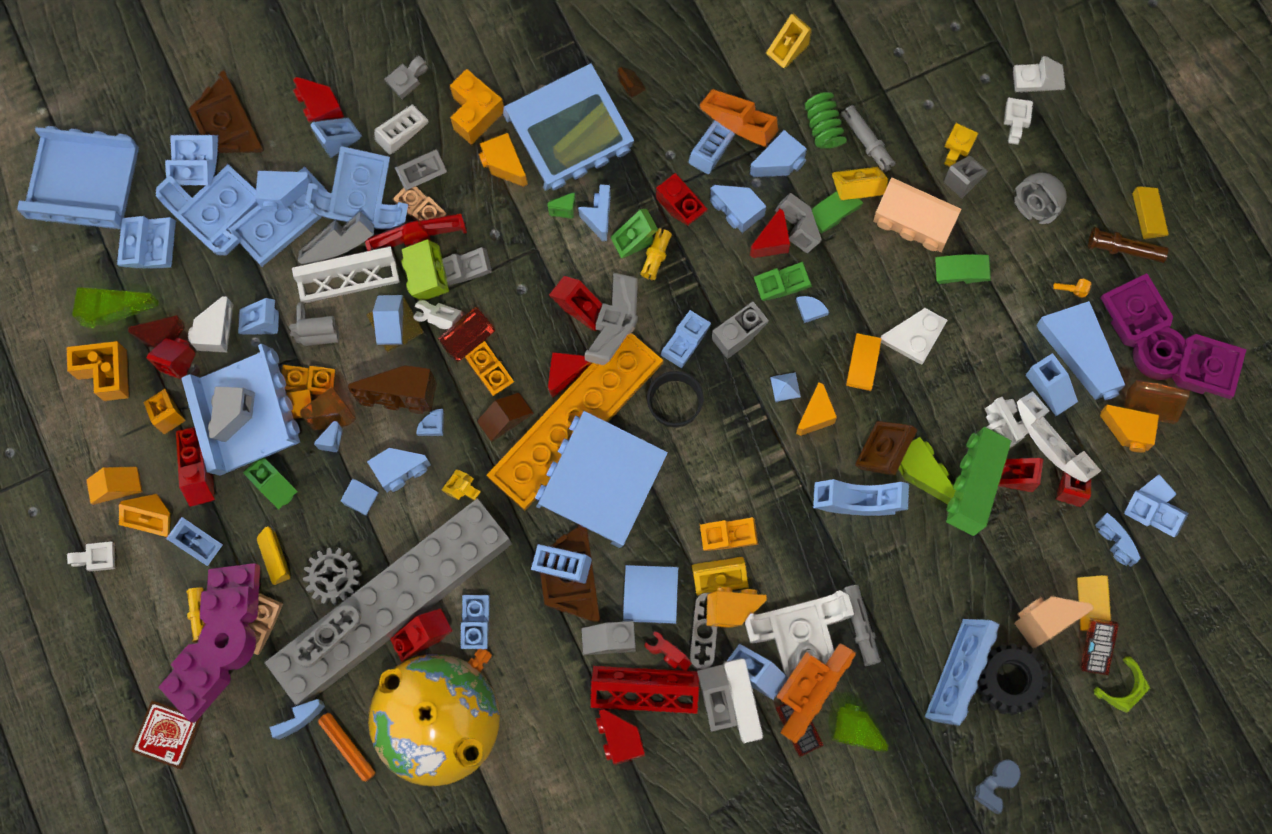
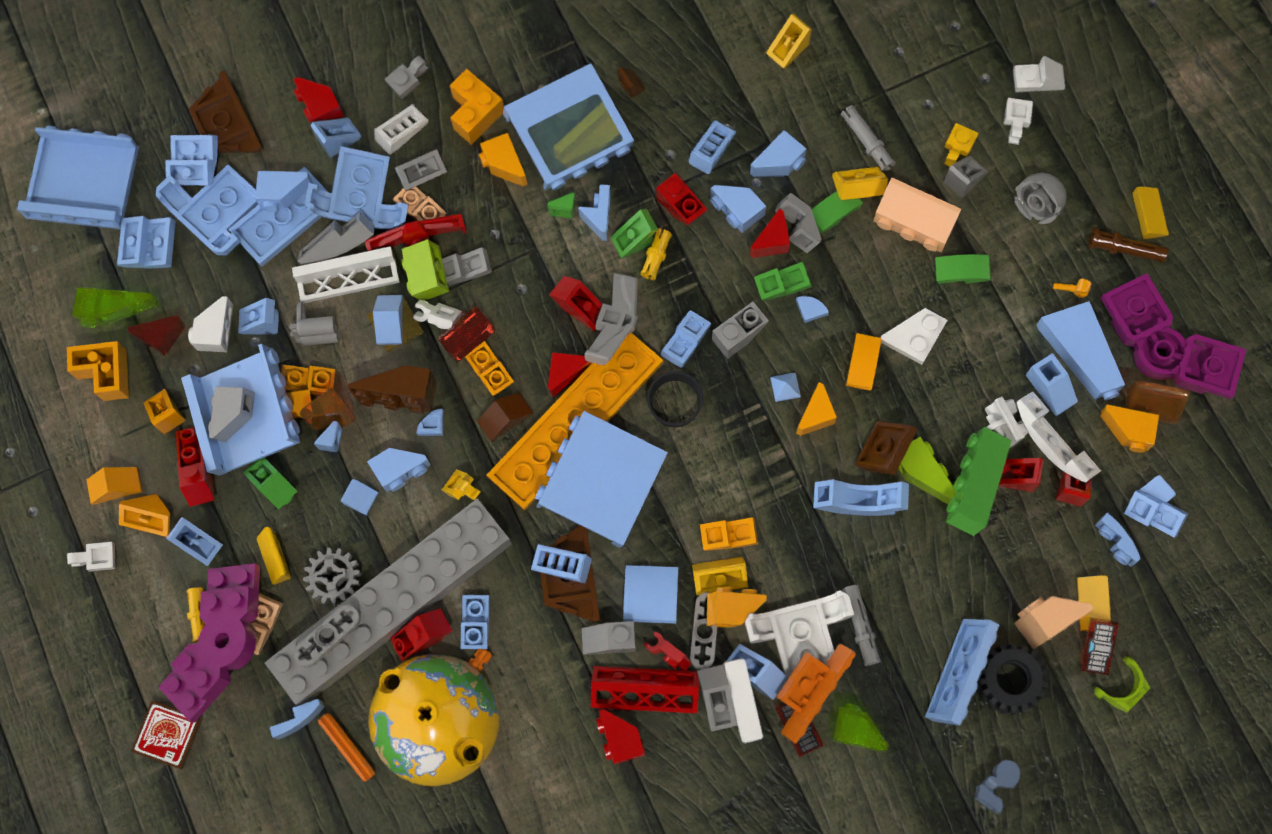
(172, 357): red slope -> none
(740, 117): orange slope -> none
(823, 122): bright green piece -> none

